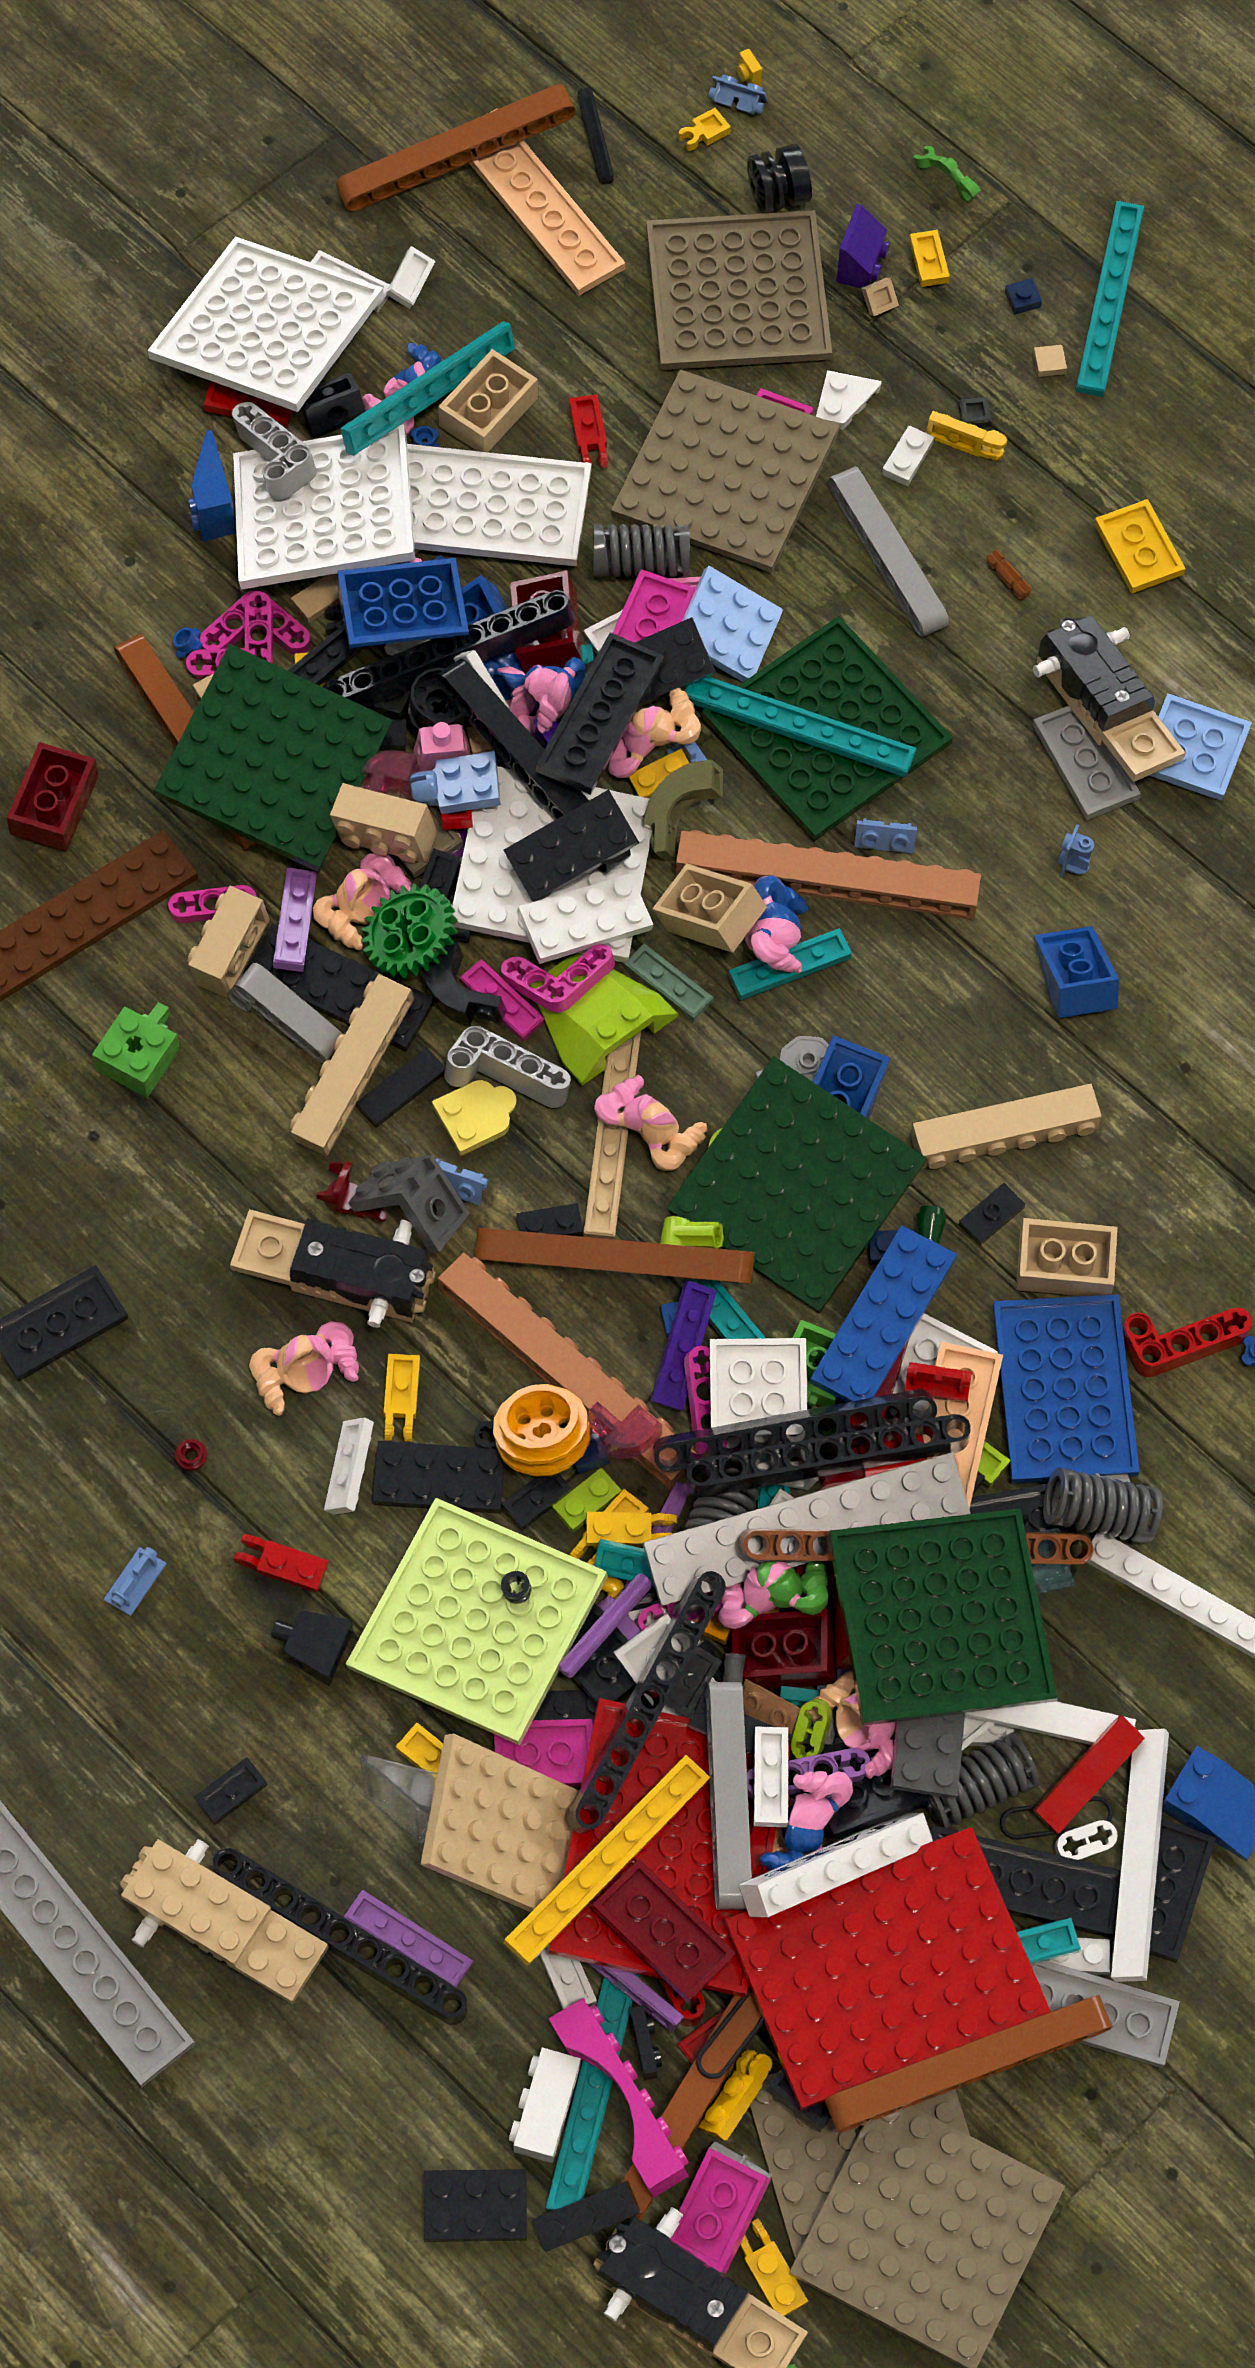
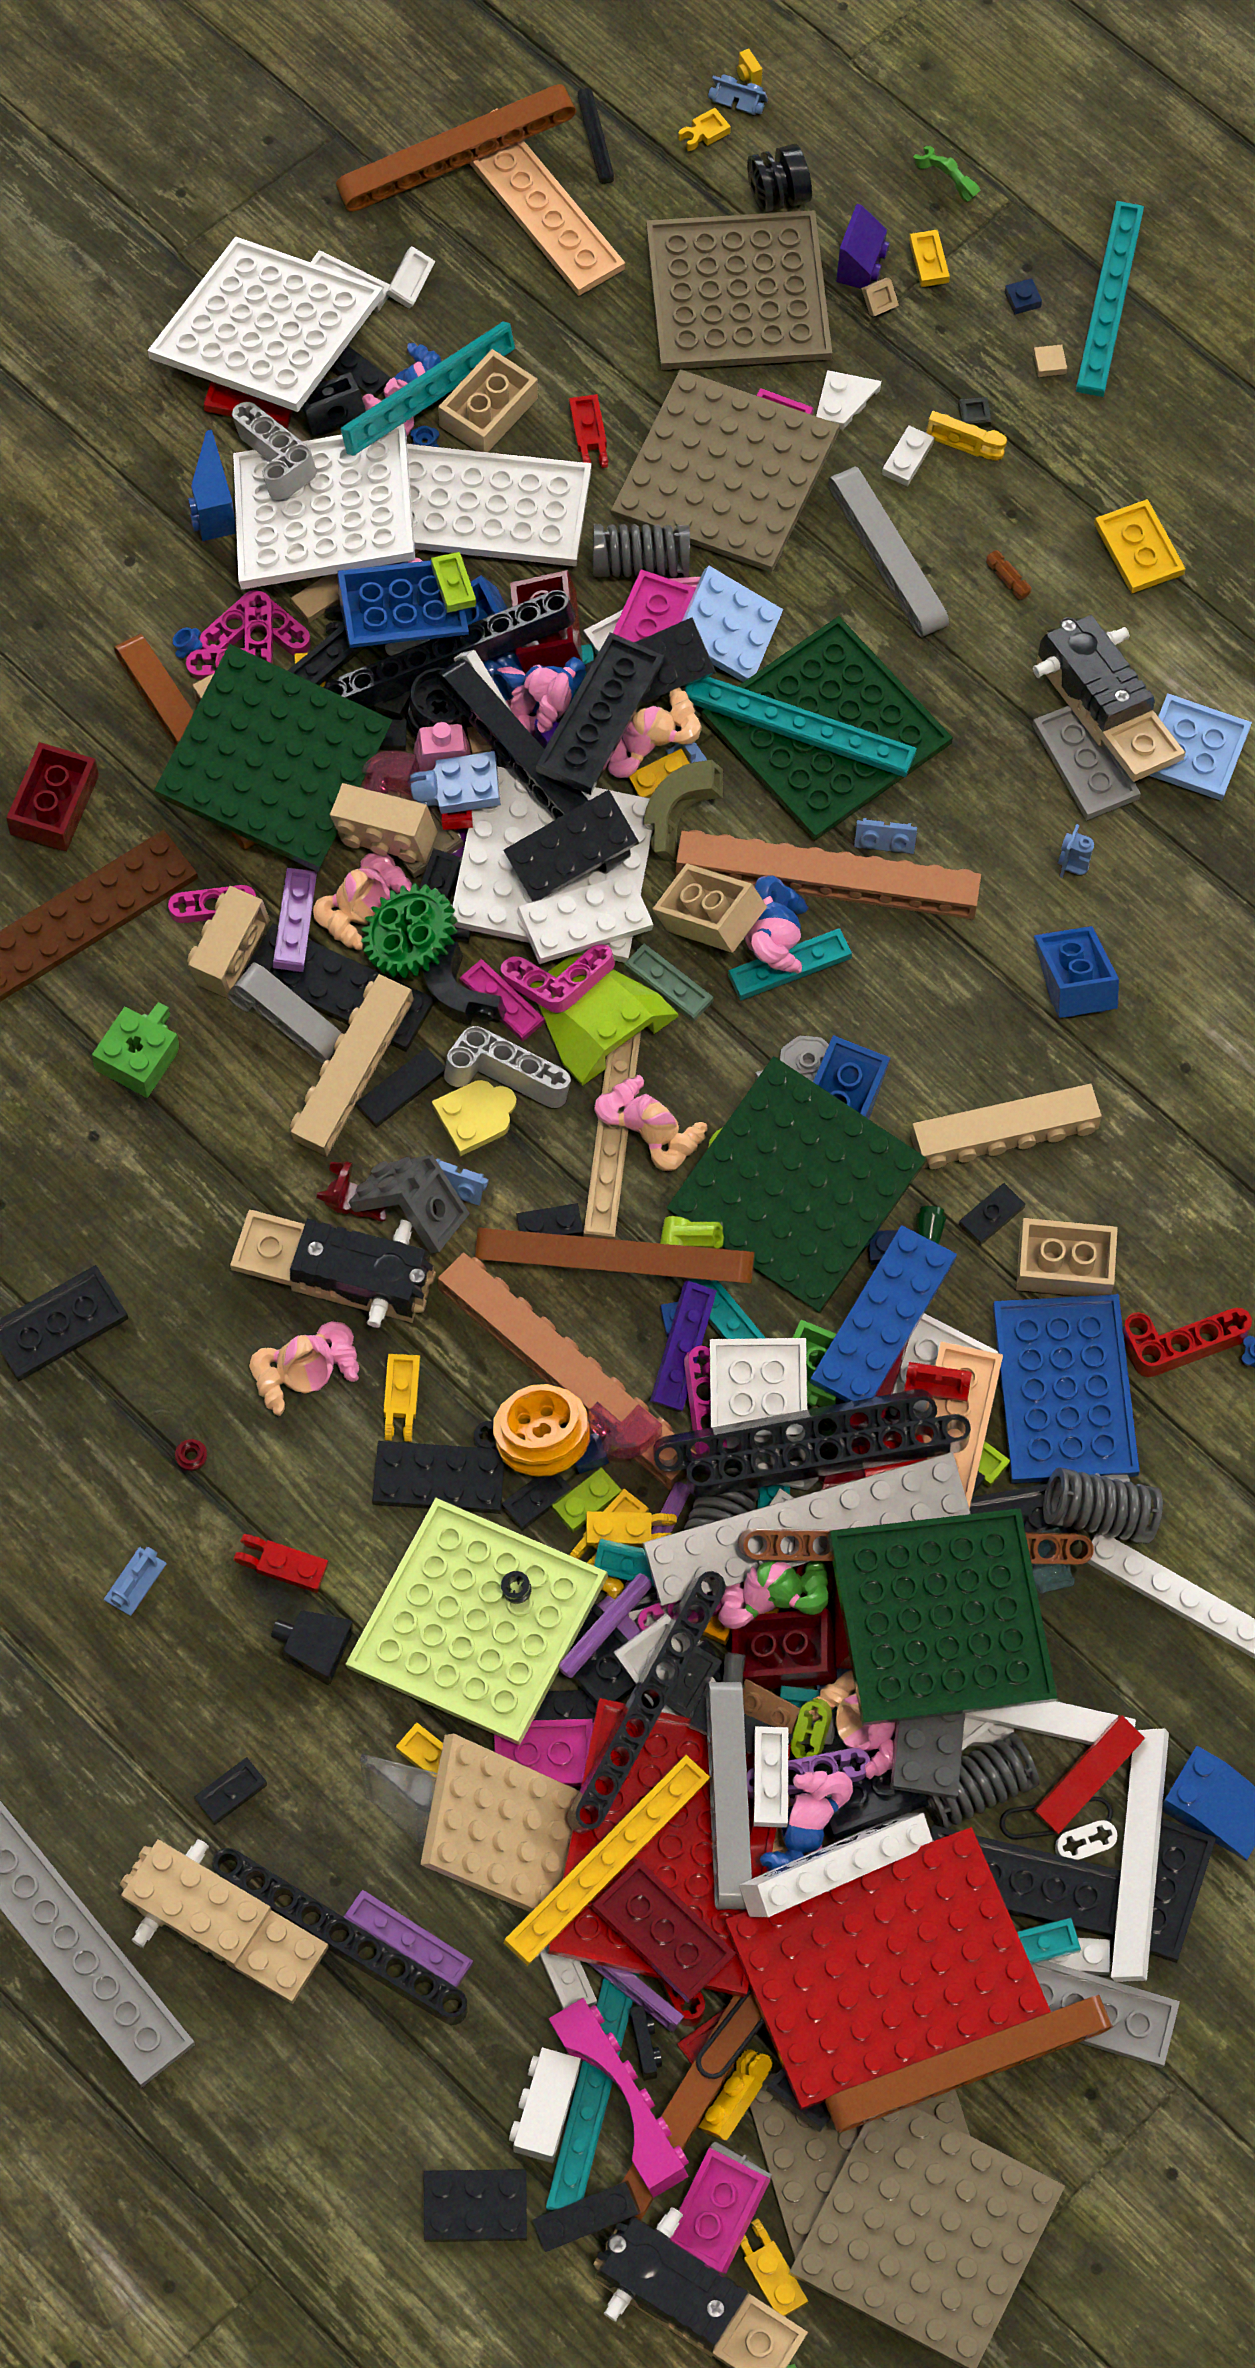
(348, 1466): white plate -> none
(366, 375): none -> black plate
(453, 582): none -> lime plate

